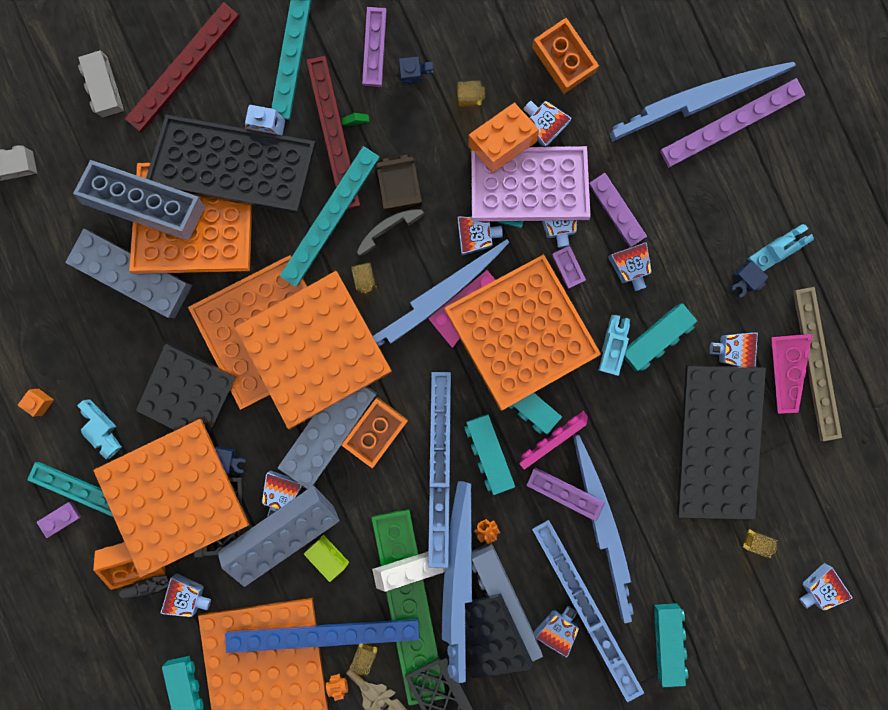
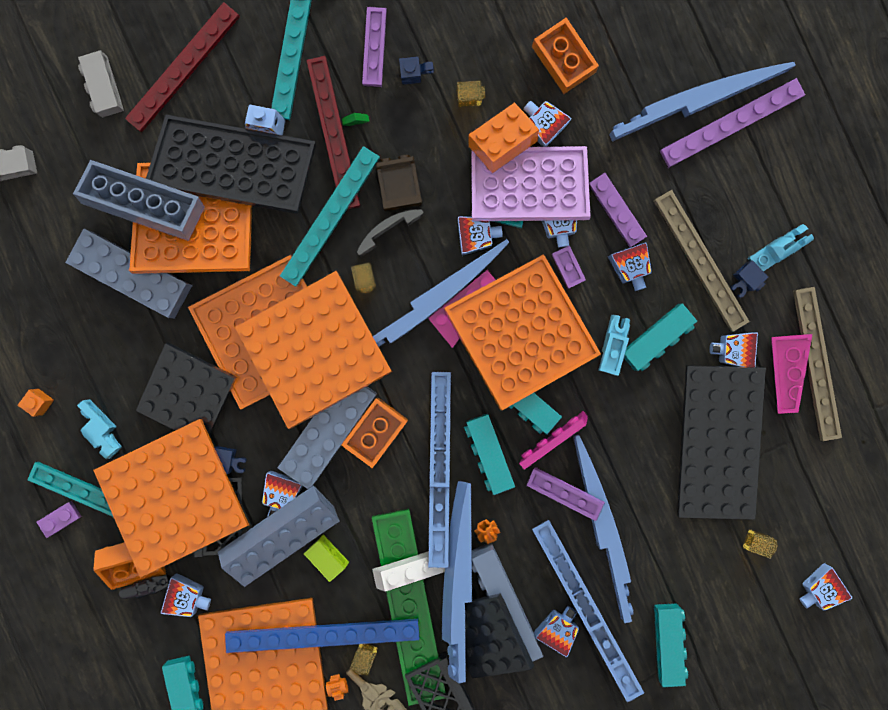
(701, 261): none -> dark tan plate

